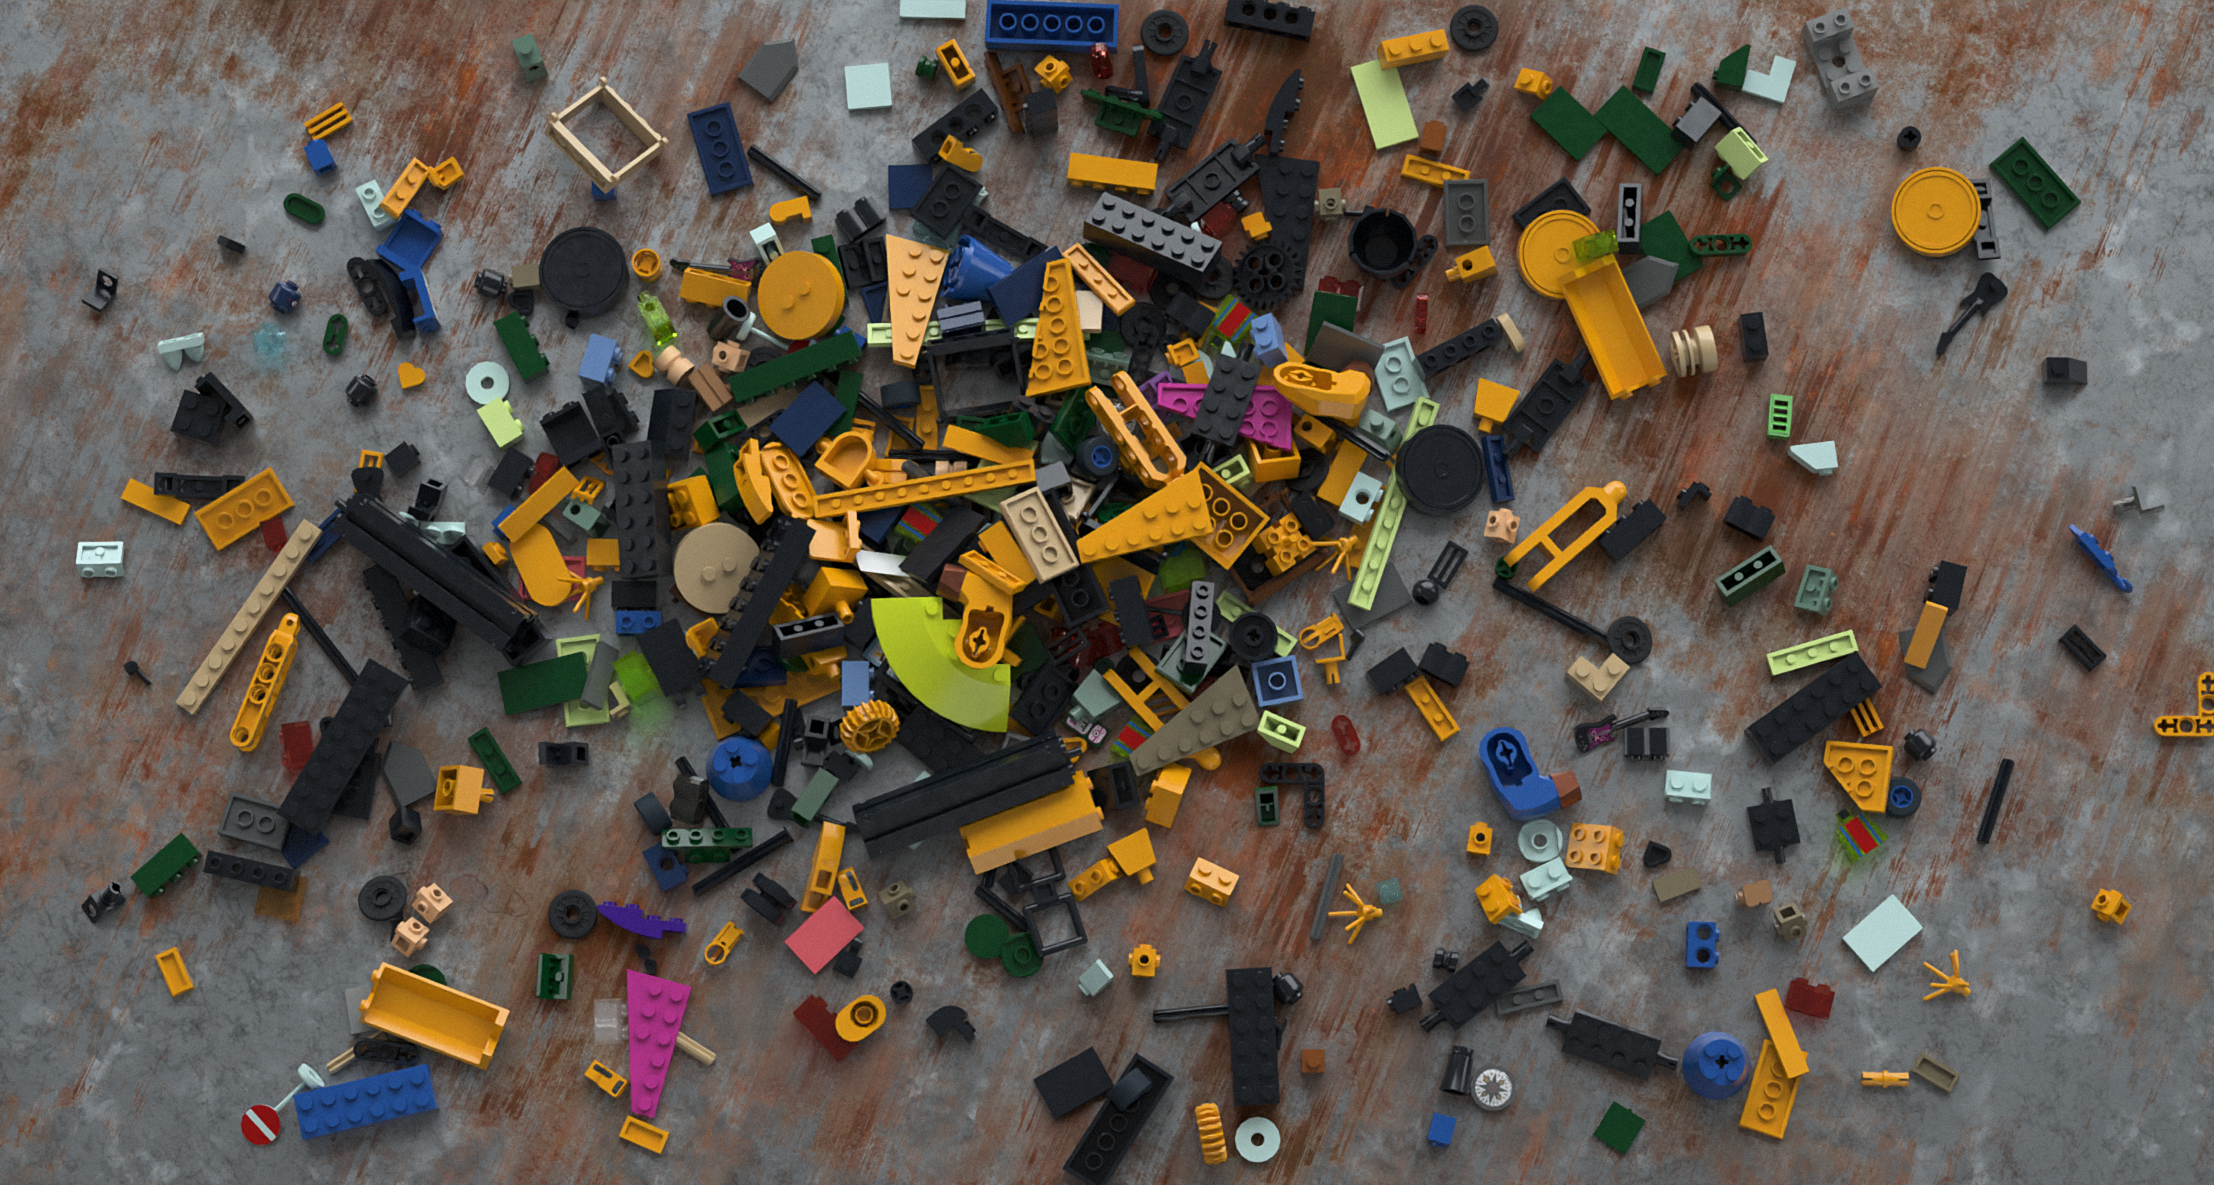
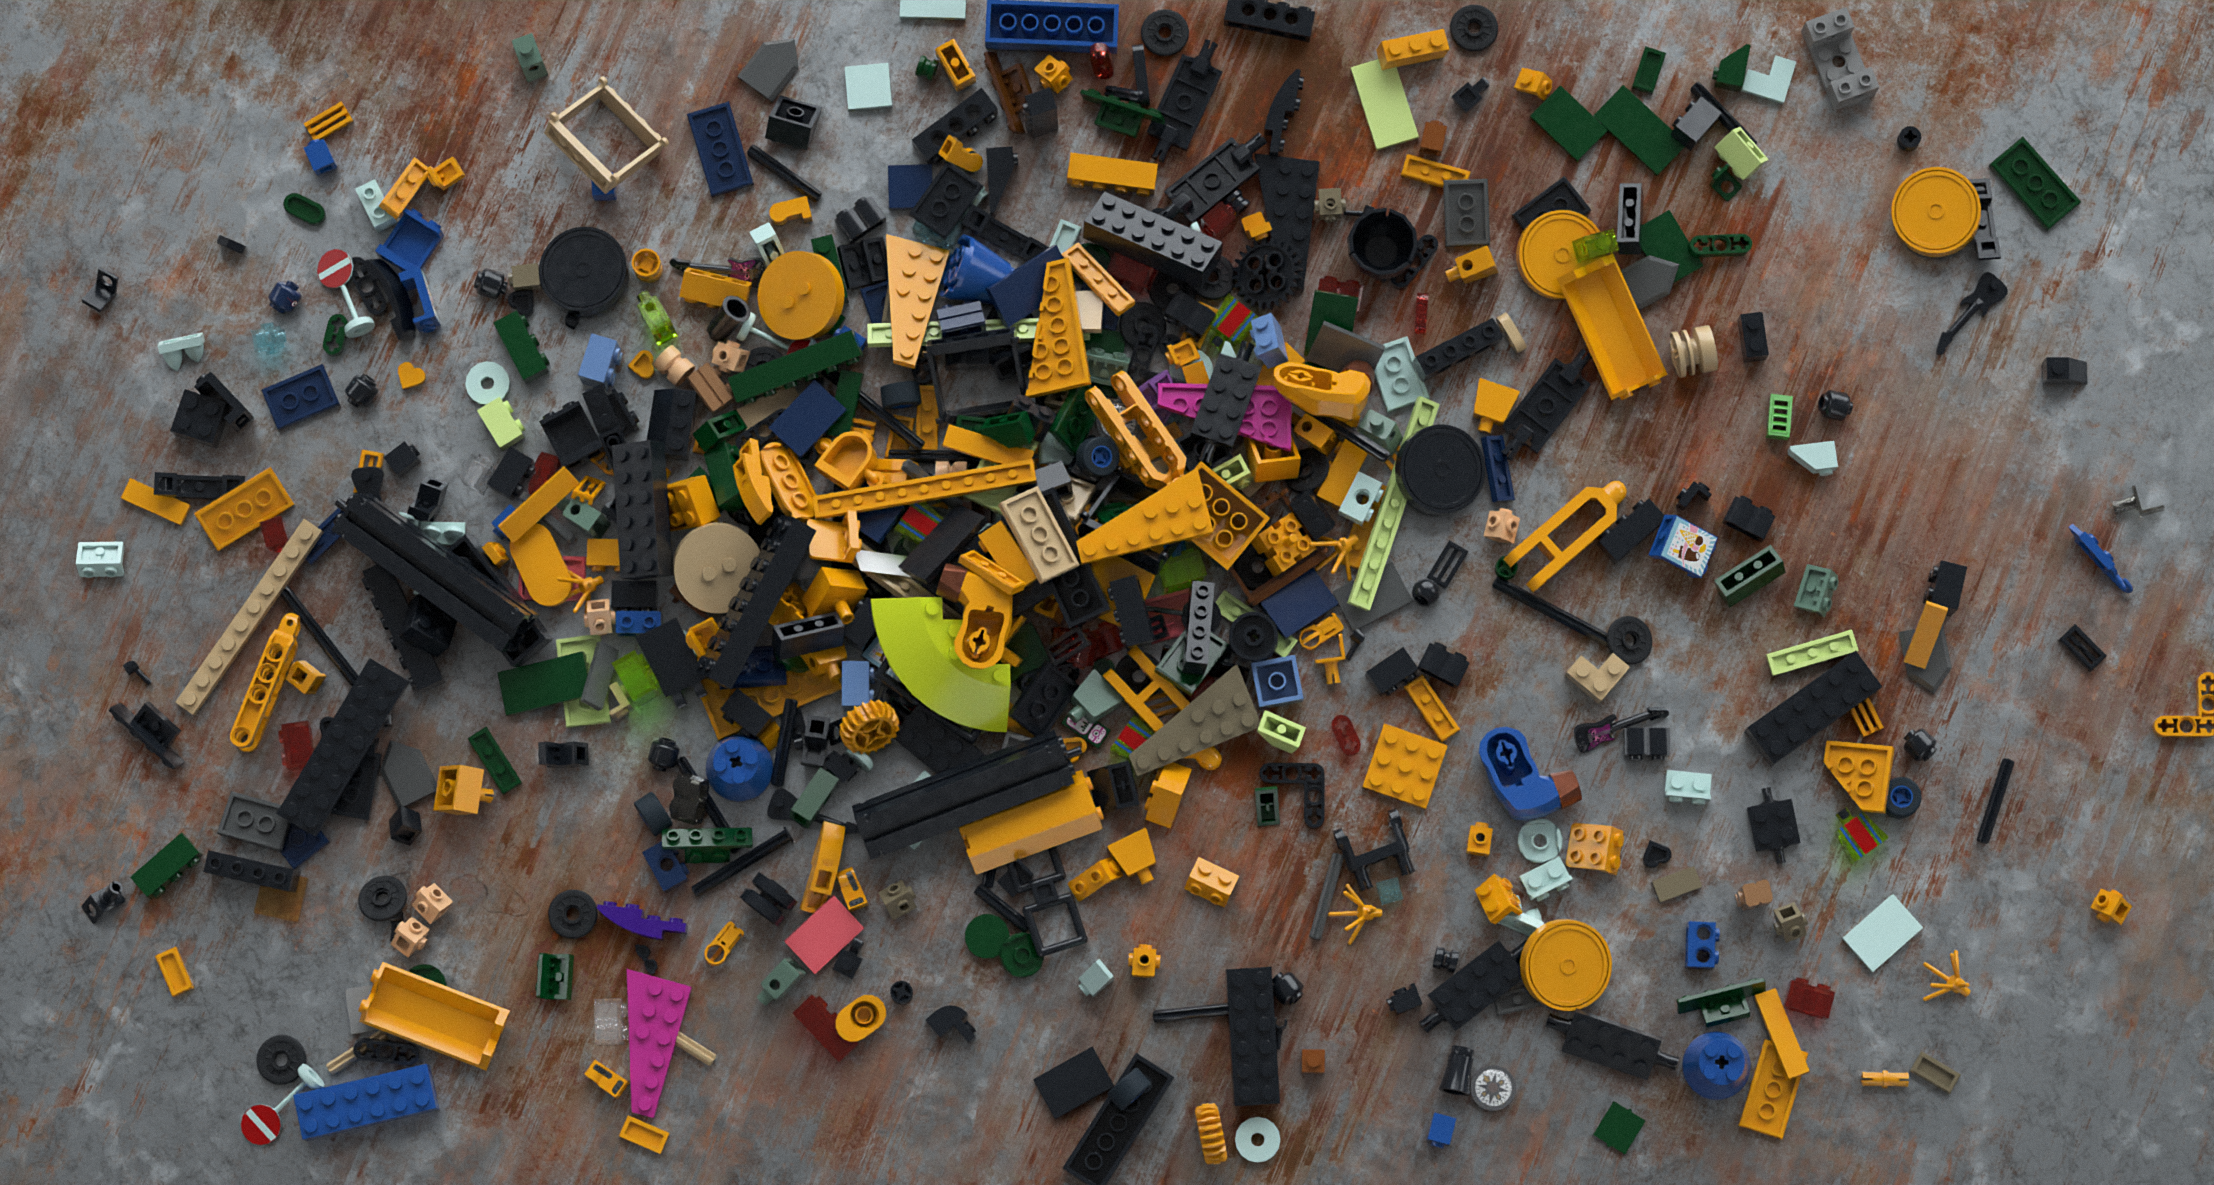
(152, 729): none -> black bracket
(266, 1059): none -> black wheel
(300, 397): none -> dark blue tile
(307, 684): none -> light orange brick
(334, 272): none -> piece
(599, 617): none -> light nougat brick
(663, 754): none -> black head
(788, 974): none -> sand green torso
(793, 122): none -> black slope
(1000, 173): none -> black slope
(1065, 235): none -> light aqua tile
(1299, 603): none -> dark blue tile
(1359, 863): none -> black connector
(1404, 766): none -> light orange plate
(1566, 964): none -> light orange brick
(1683, 545): none -> panel
(1722, 1004): none -> dark green bracket
(1835, 405): none -> black head

